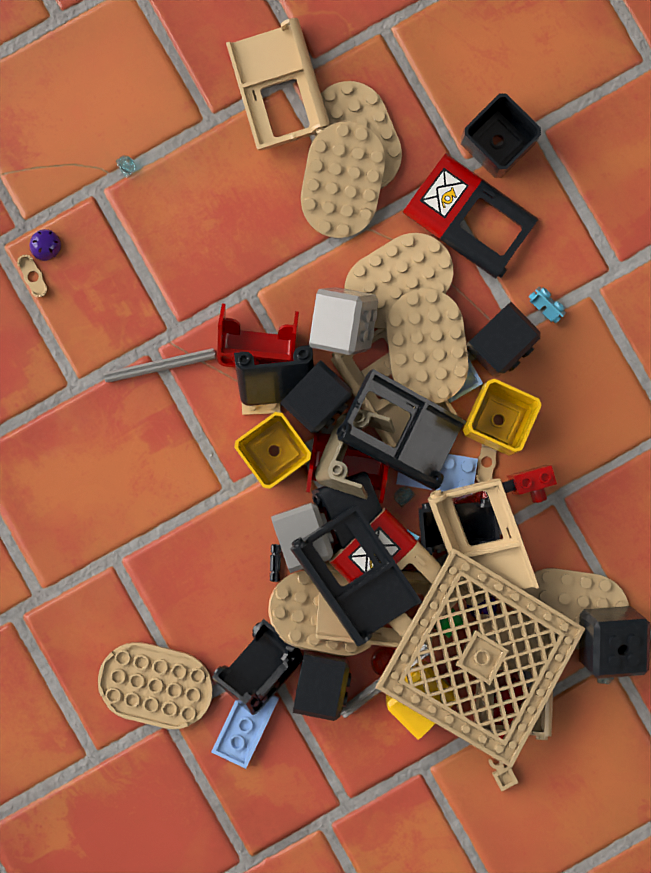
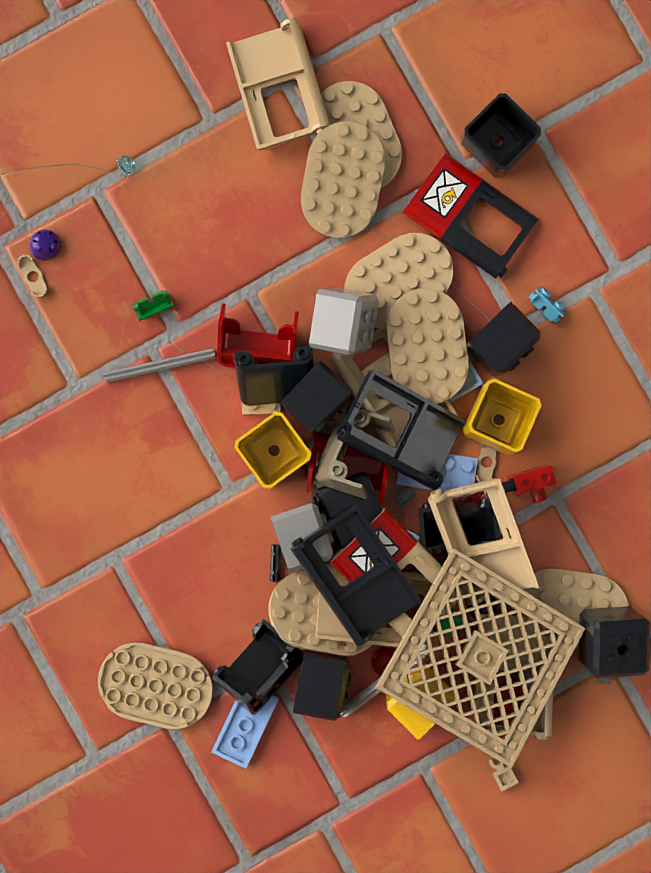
(146, 309): none -> green hinge

